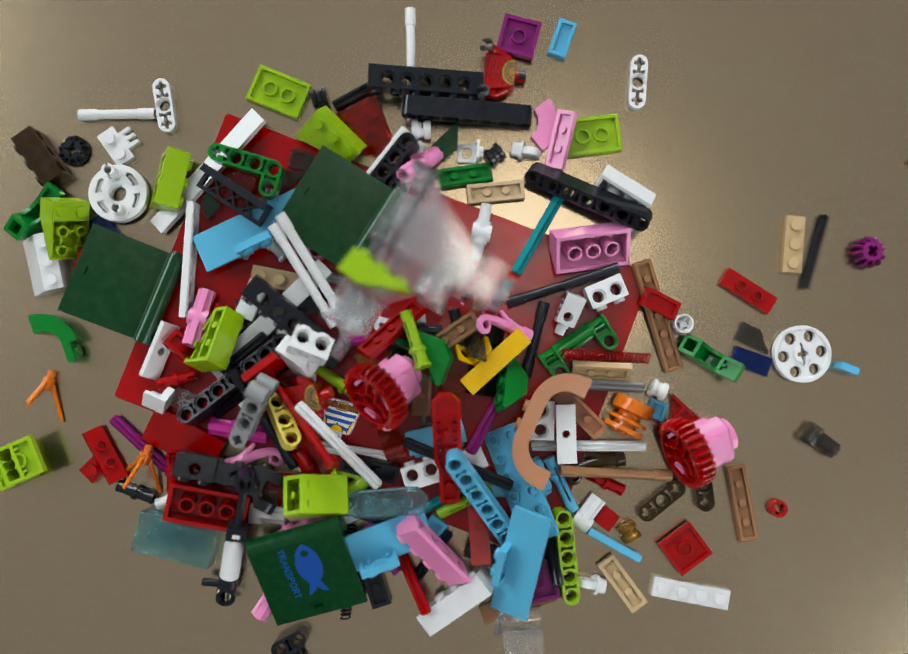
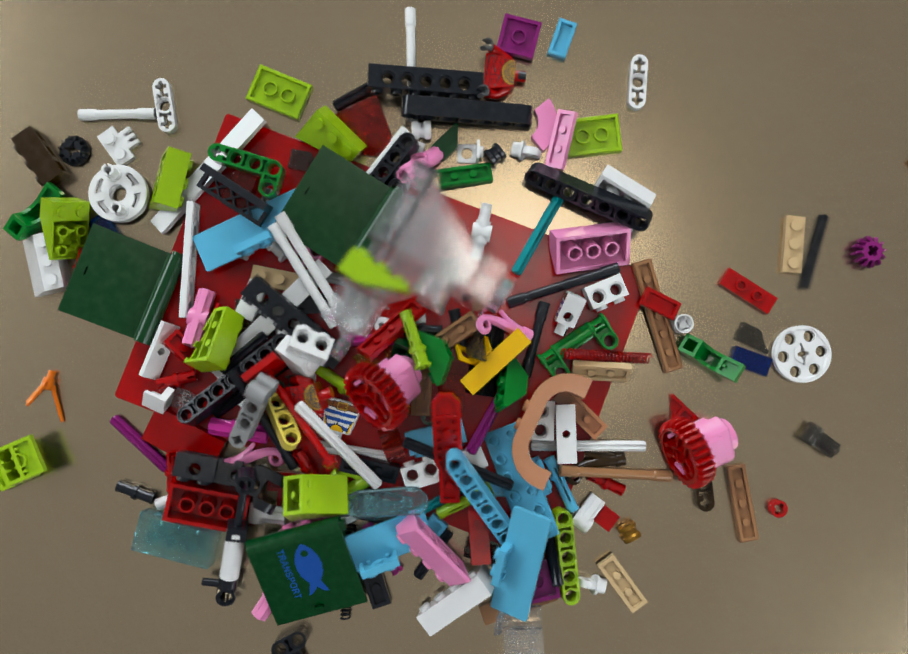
(62, 328): green arch -> none
(91, 470): red plate -> none
(105, 454): red plate -> none
(145, 460): orange plant -> none
(209, 206): clear green tile -> none
(290, 180): clear smoke tile -> none
(319, 97): black wheel -> none
(414, 585): red axle -> none
(496, 191): tan plate -> none
(614, 544): medium azure tile -> none
(619, 386): light grey axle -> none
(629, 416): orange wheel -> none
(658, 389): white wheel -> none
(660, 409): medium azure tile -> none
(669, 501): dark brown beam -> none
(684, 548): red plate -> none
(690, 592): white plate -> none
(846, 368): medium azure tile -> none

